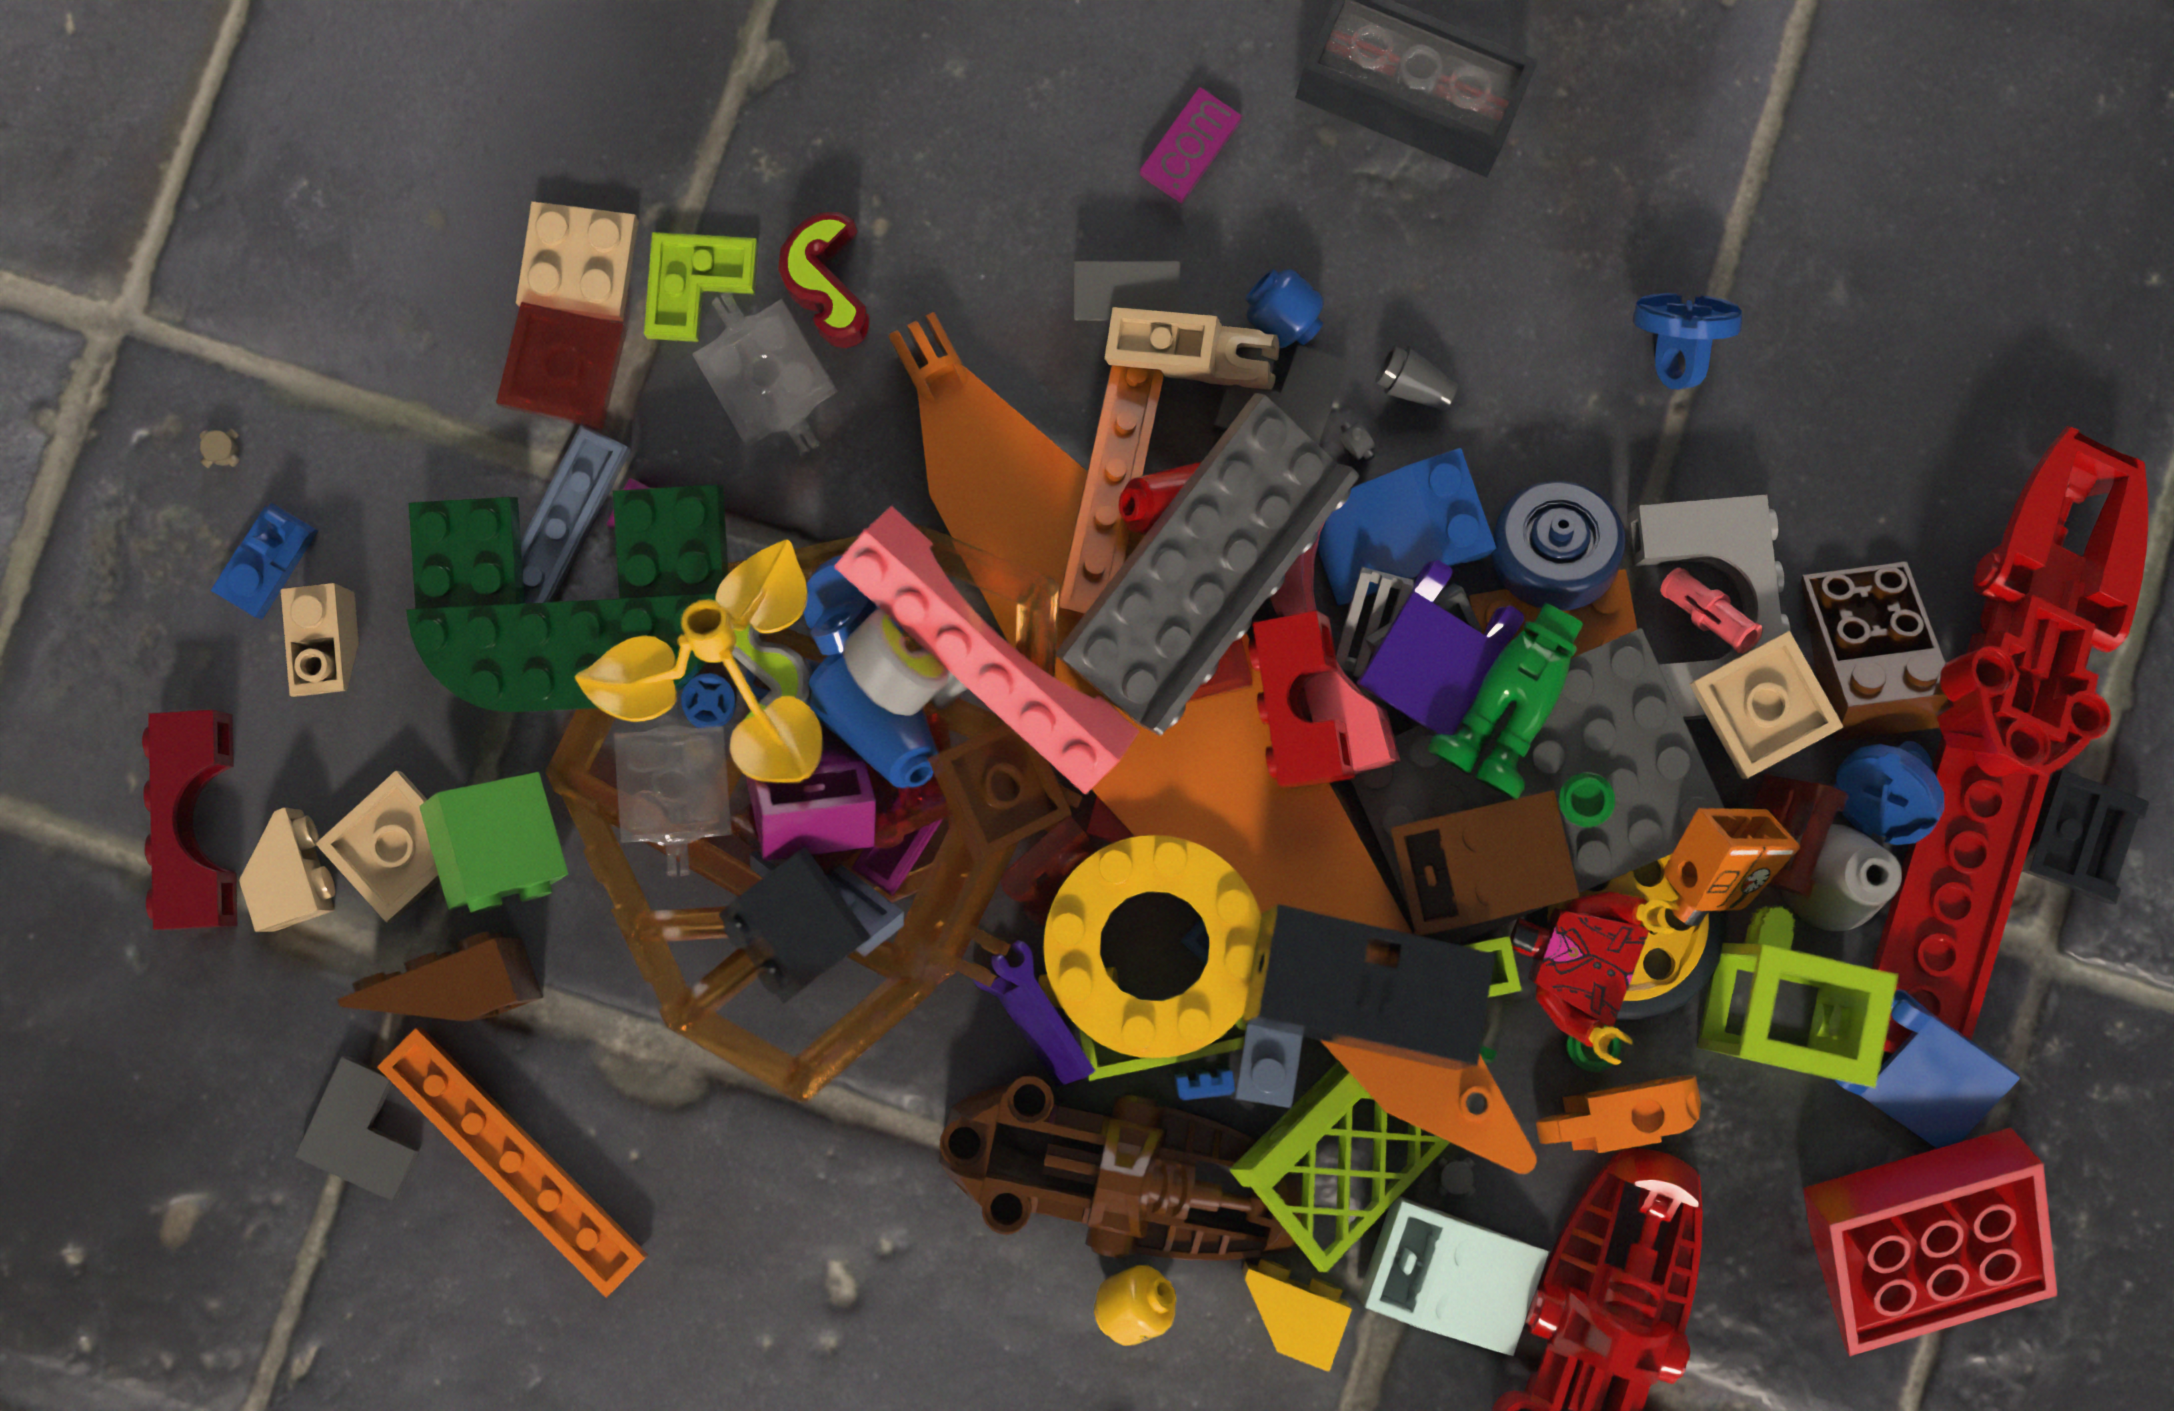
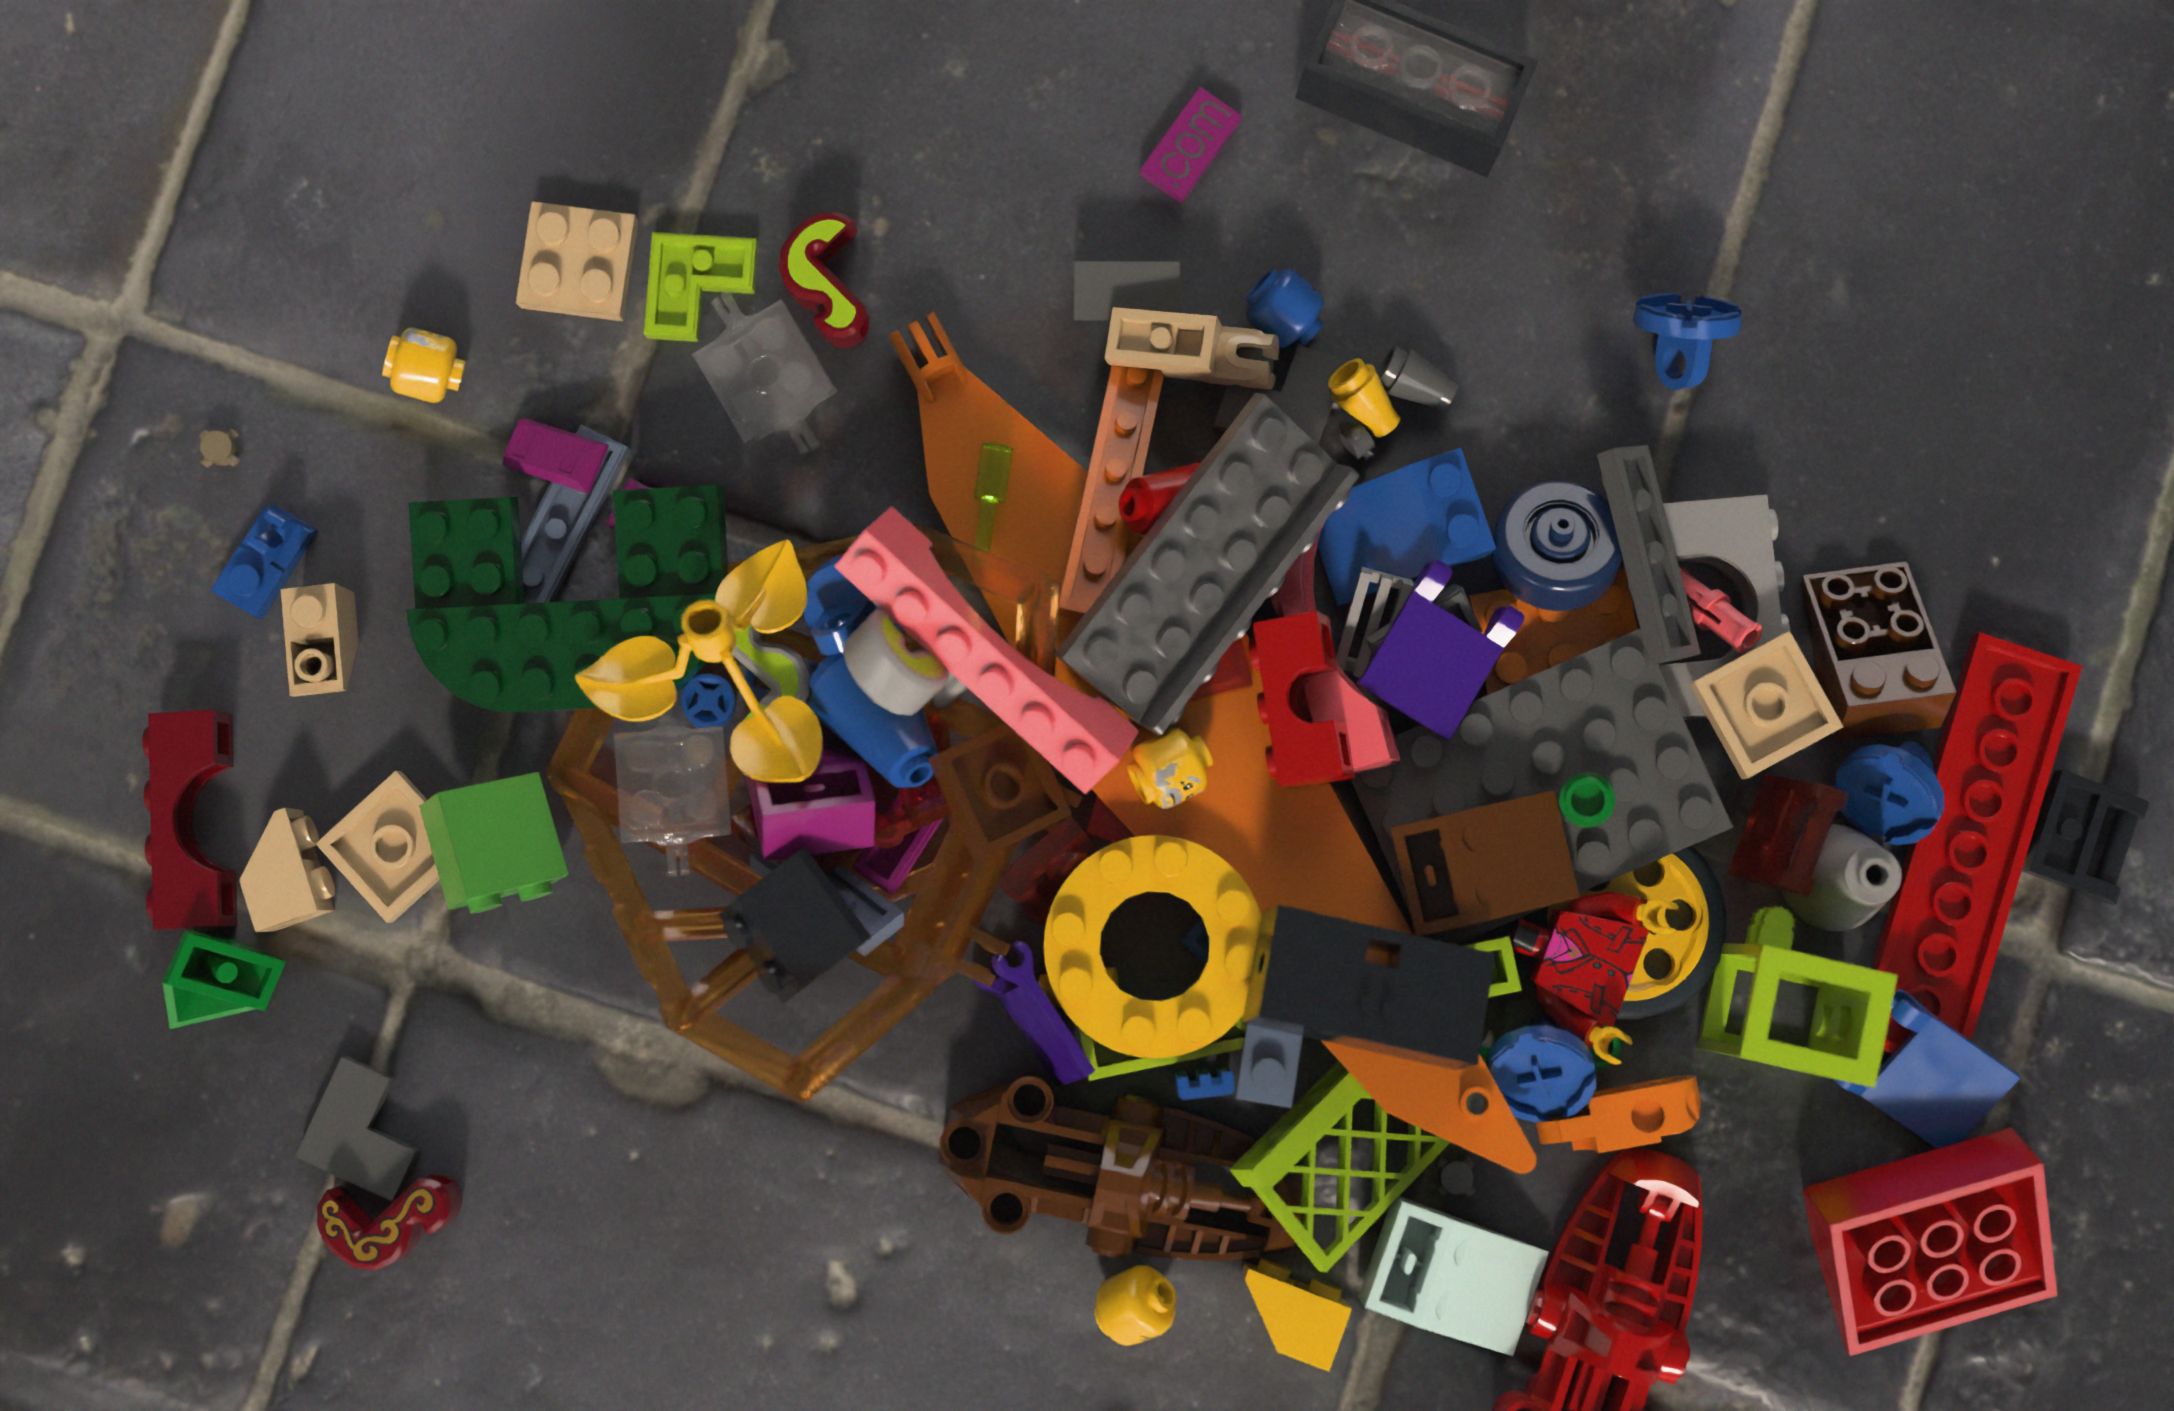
(217, 978): none -> green slope
(374, 1244): none -> dark red animal
(423, 365): none -> yellow head
(473, 984): reddish brown slope -> none
(513, 1161): orange plate -> none
(554, 455): none -> magenta tile
(561, 365): clear red plate -> none
(991, 488): none -> clear neon green axle
(1169, 768): none -> yellow head
(1362, 395): none -> yellow cone
(1532, 675): green piece -> none
(1542, 1071): none -> blue tile
(1648, 554): none -> dark grey plate
(1726, 860): orange torso -> none
(2051, 613): red piece -> none

